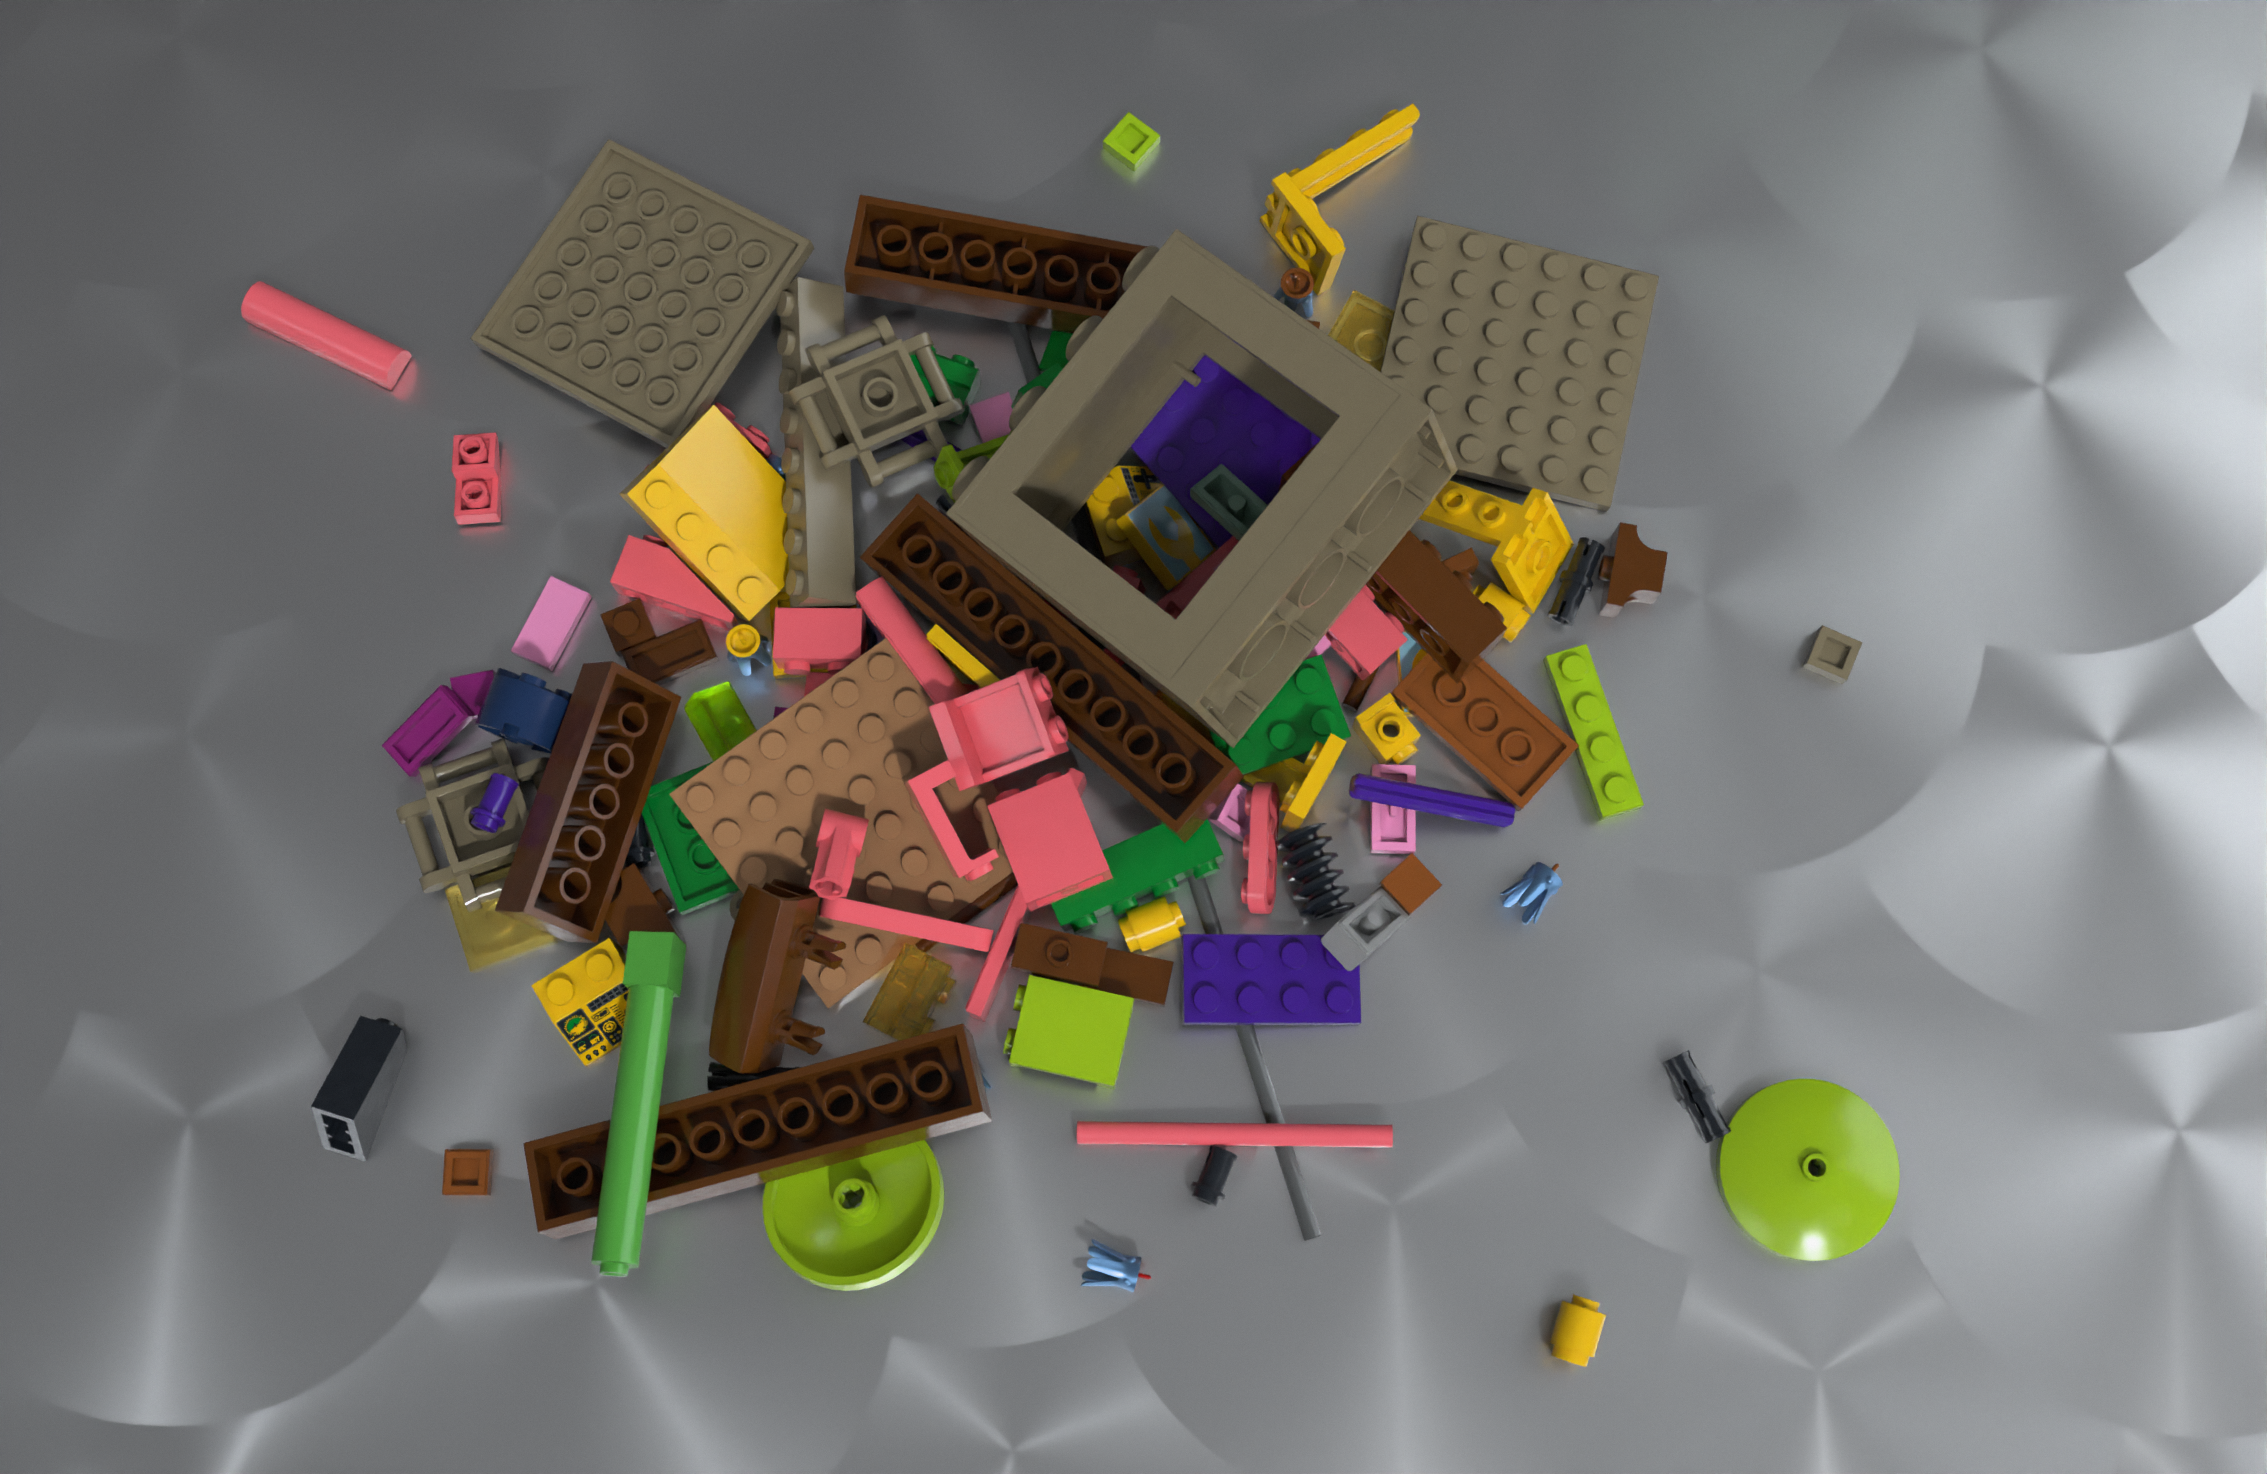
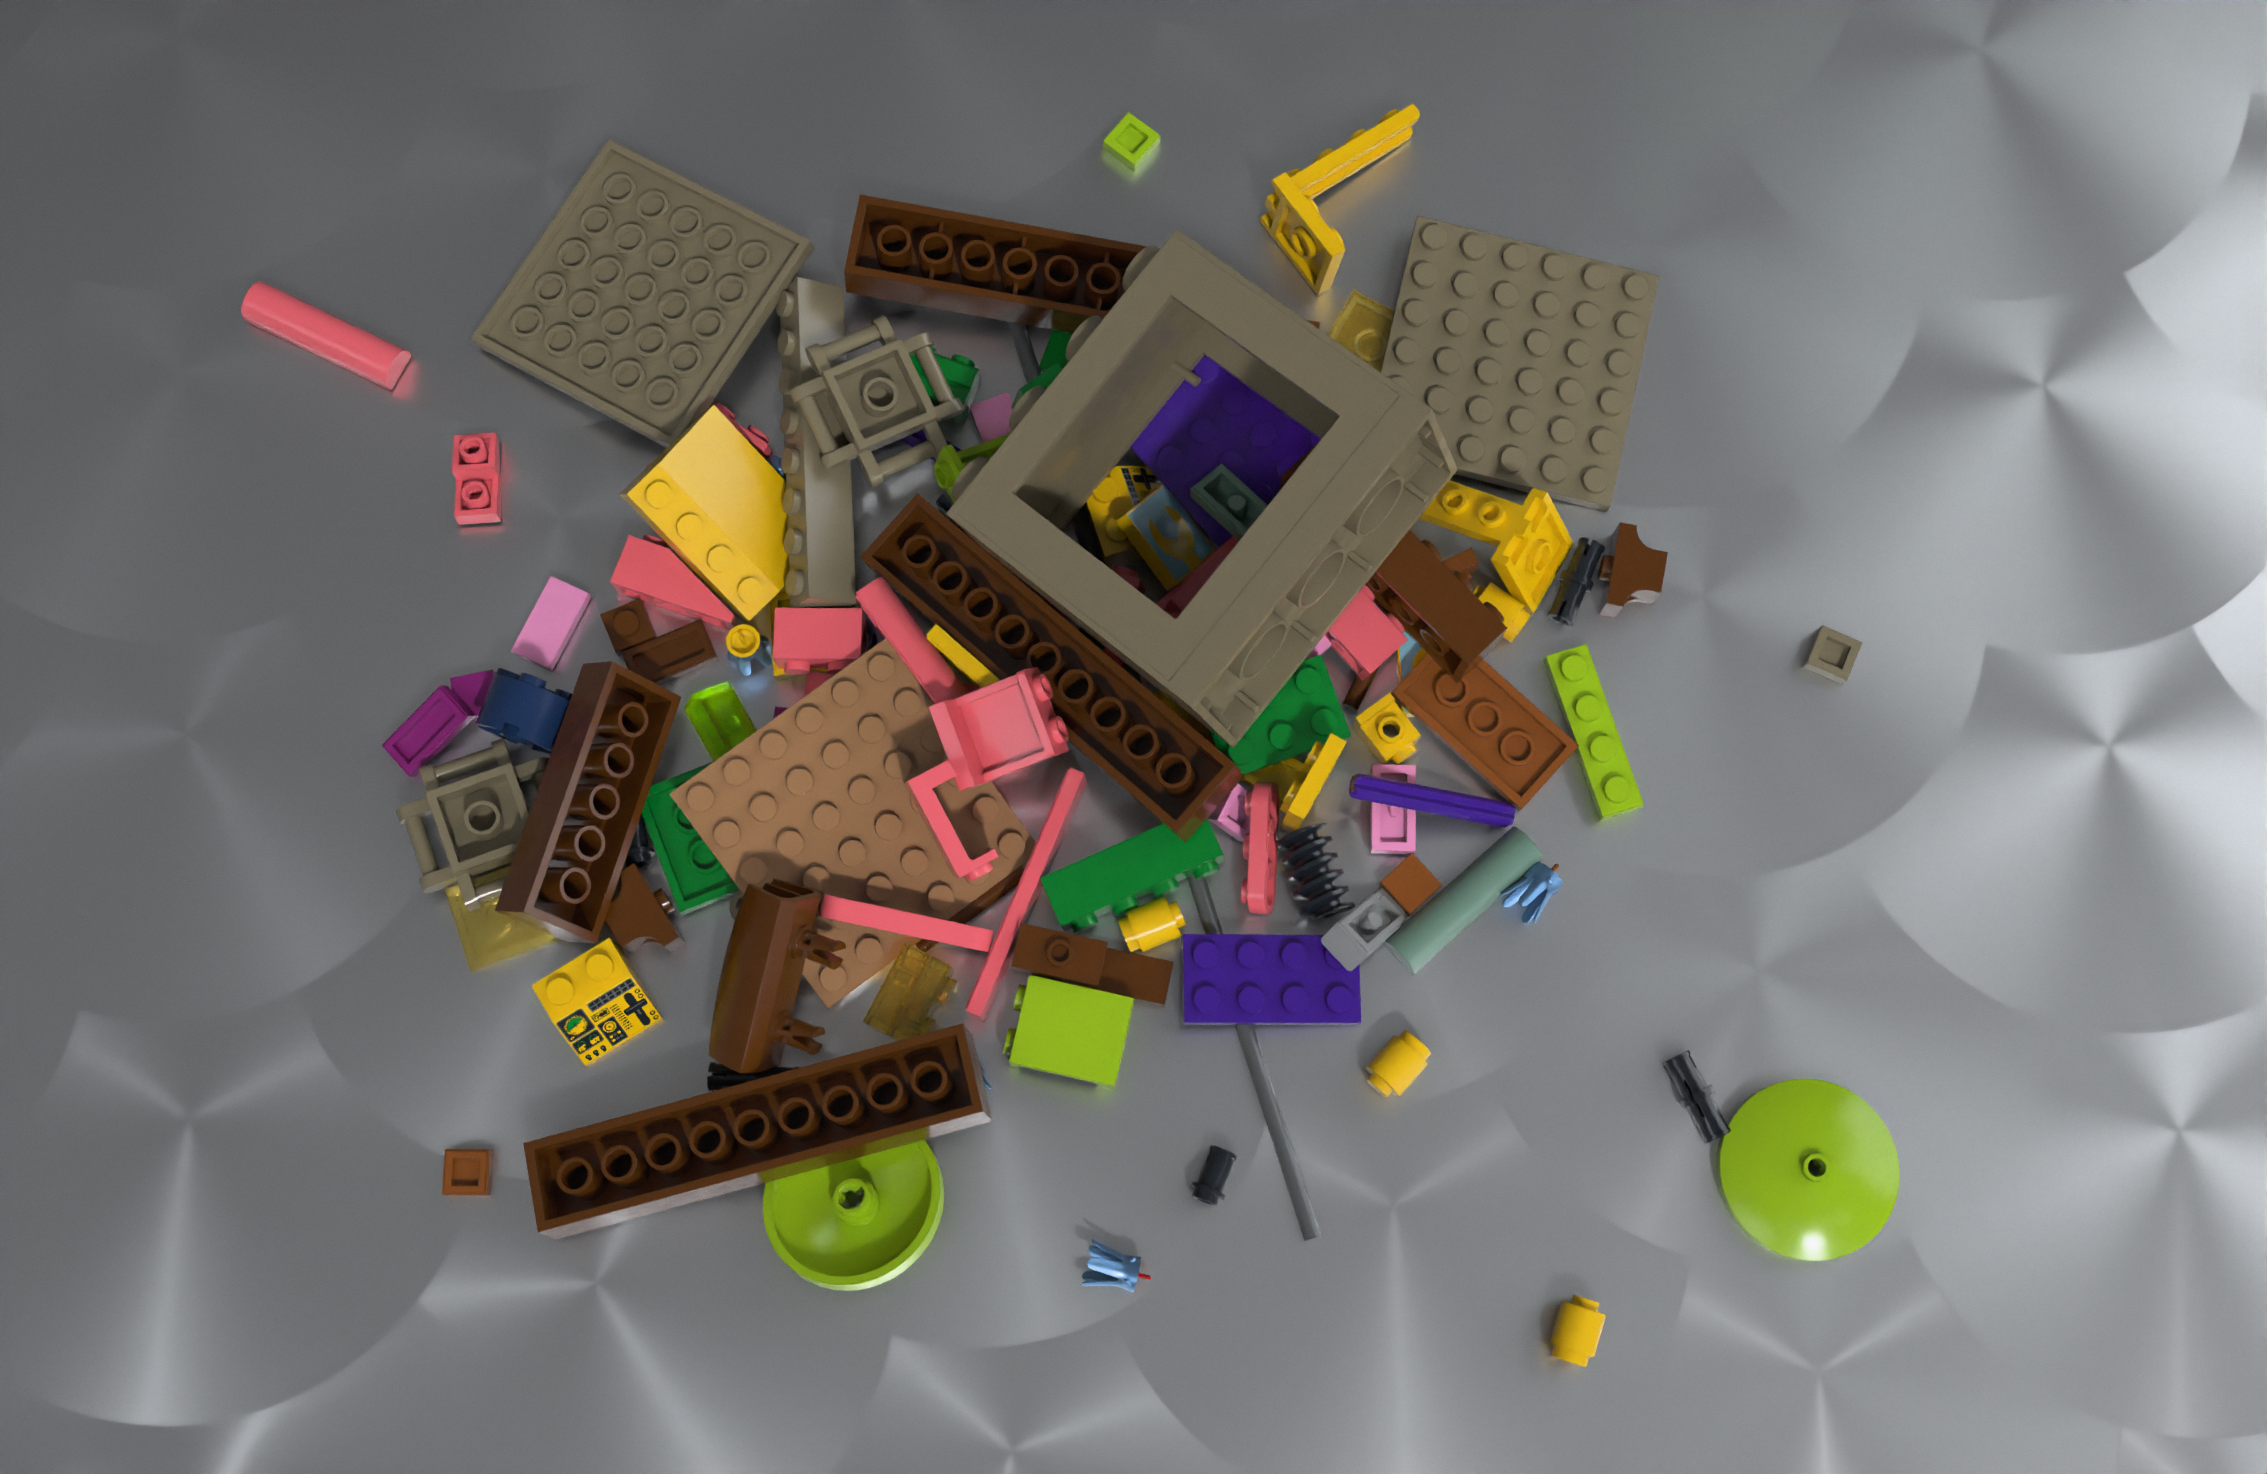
(359, 1087): black slope -> none
(494, 803): dark purple pin -> none
(653, 980): bright green brick -> none
(839, 845): coral piece -> none
(1049, 840): coral panel -> none
(1234, 1134): coral piece -> none
(1297, 288): dark orange piece -> none
(1397, 1064): none -> yellow brick
(1463, 900): none -> sand green brick

